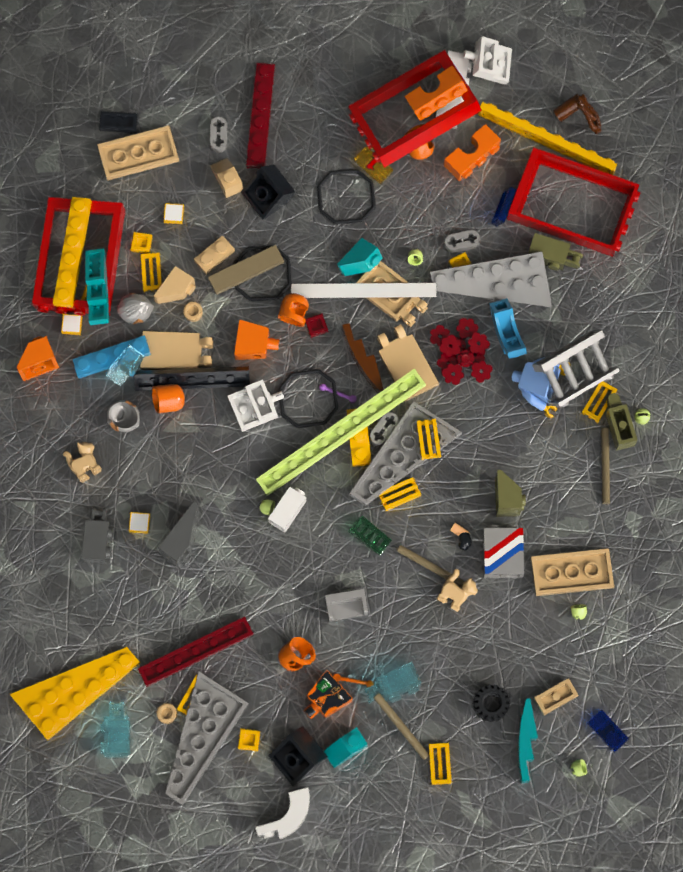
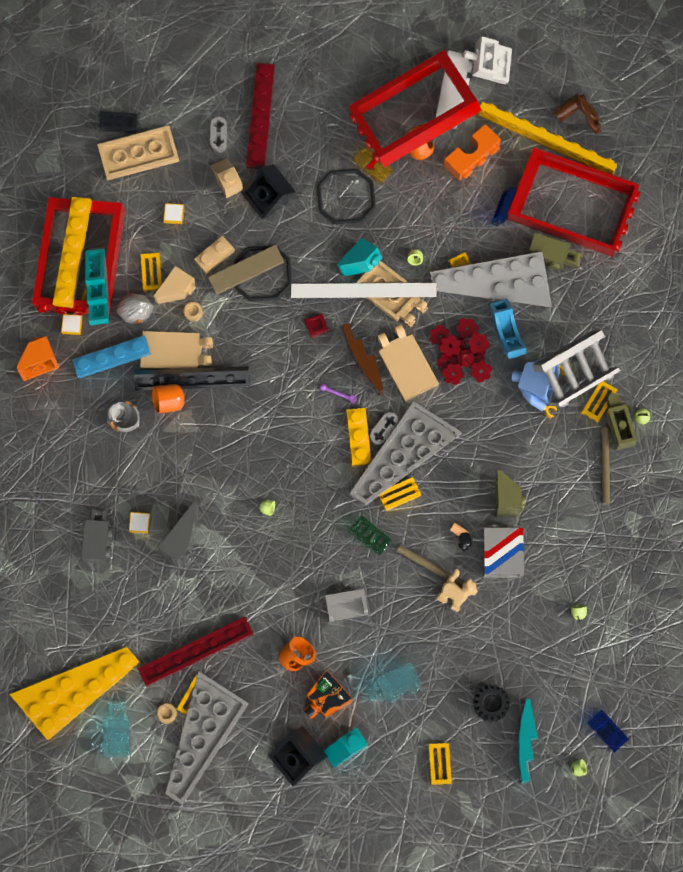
(84, 463): tan animal -> none
(125, 365): clear light blue slope -> none
(141, 243): yellow tile -> none
(249, 740): yellow tile -> none
(253, 341): orange torso -> none
(254, 405): white plate -> none
(287, 509): white brick -> none
(292, 820): white arch -> none
(293, 309): orange helmet -> none
(314, 423): black piece -> none
(341, 432): yellowish green plate -> none
(369, 683): orange hinge -> none
(401, 726): dark tan bar -> none
(426, 103): orange arch -> none
(426, 423): yellow tile -> none
(461, 237): light grey beam -> none
(556, 697): tan plate -> none
(572, 572): tan plate -> none

